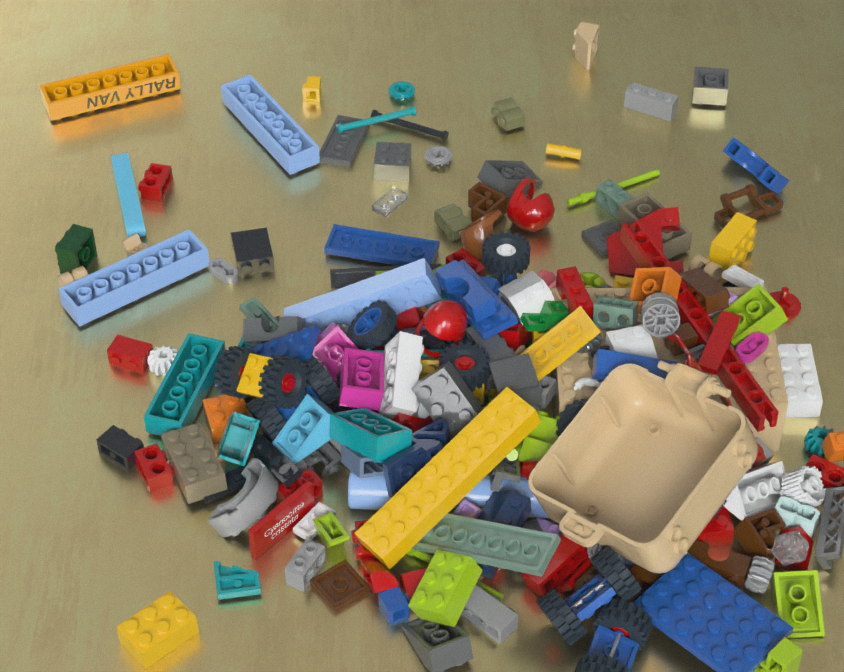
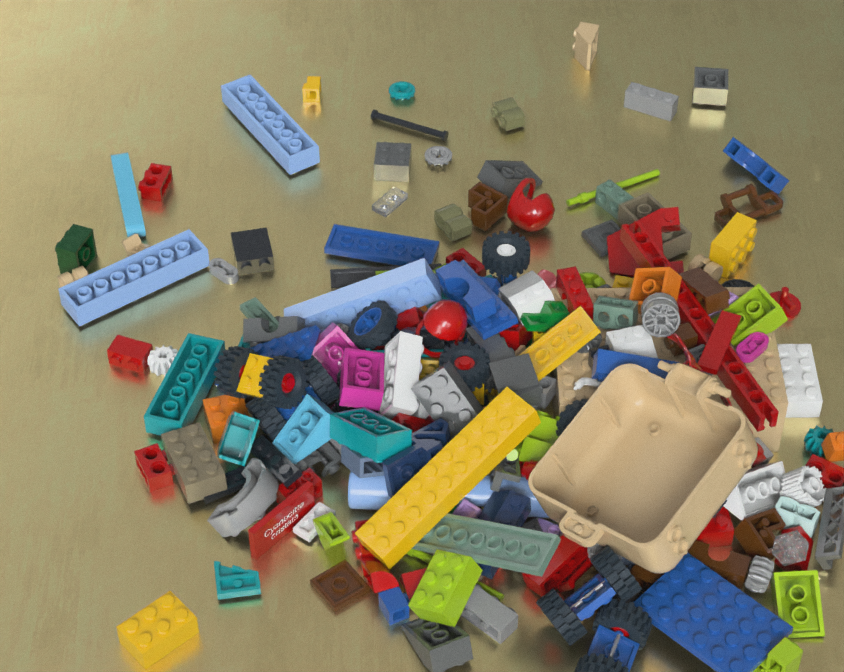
(110, 87): light orange brick -> none
(119, 447): black brick -> none
(305, 565): light grey brick -> none
(343, 147): dark grey tile -> none
(385, 117): teal bar -> none
(476, 232): dark orange piece -> none
(563, 151): yellow pin -> none
(741, 277): white plate -> none

